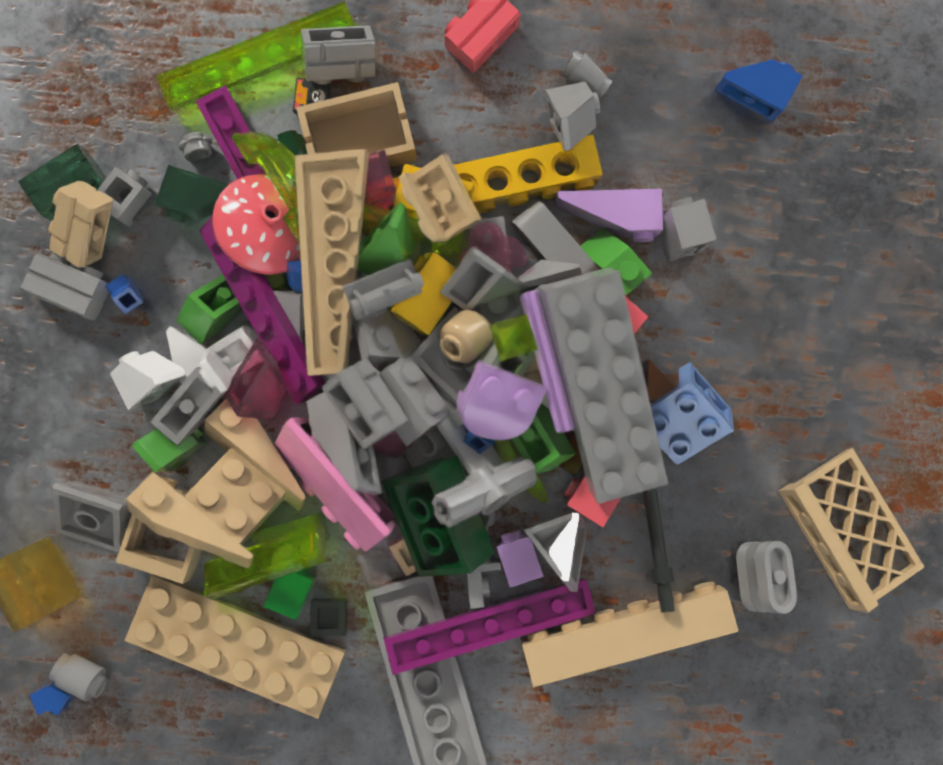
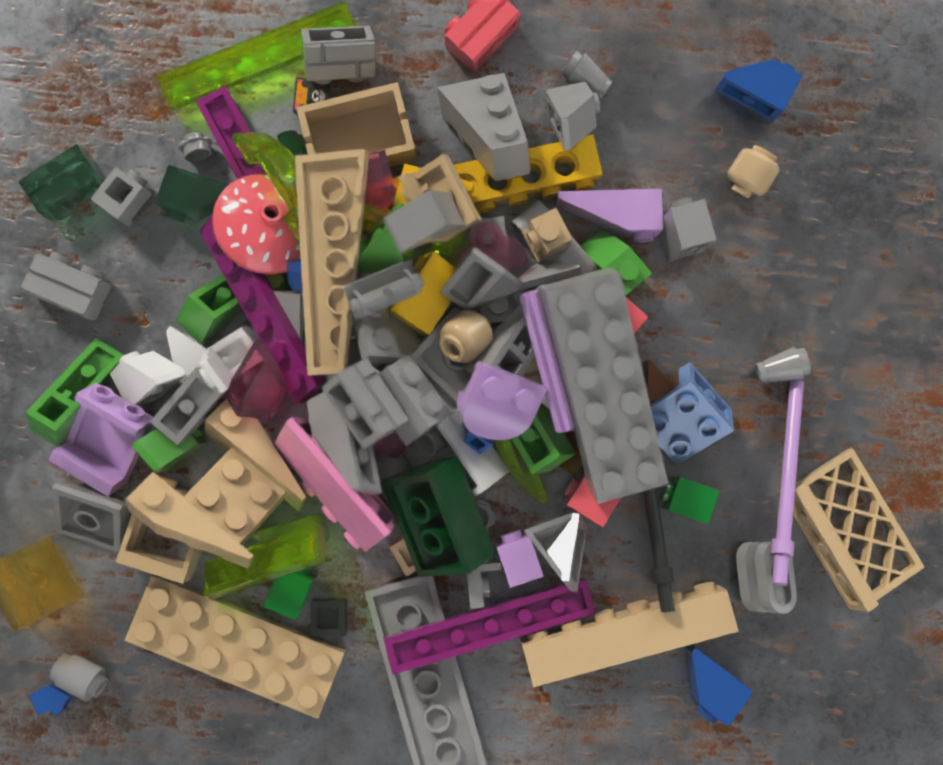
(56, 408): none -> bright green slope
(80, 223): tan brick -> none
(101, 439): none -> lavender panel
(124, 293): blue piece -> none
(423, 220): none -> light grey slope
(484, 491): light grey piece -> none
(489, 123): none -> light grey wedge
(513, 337): clear neon green tile -> none
(547, 235): none -> tan brick
(689, 499): none -> green brick
(714, 688): none -> blue slope
(753, 171): none -> tan head
(782, 546): none -> lavender bar
(785, 366): none -> light grey cone

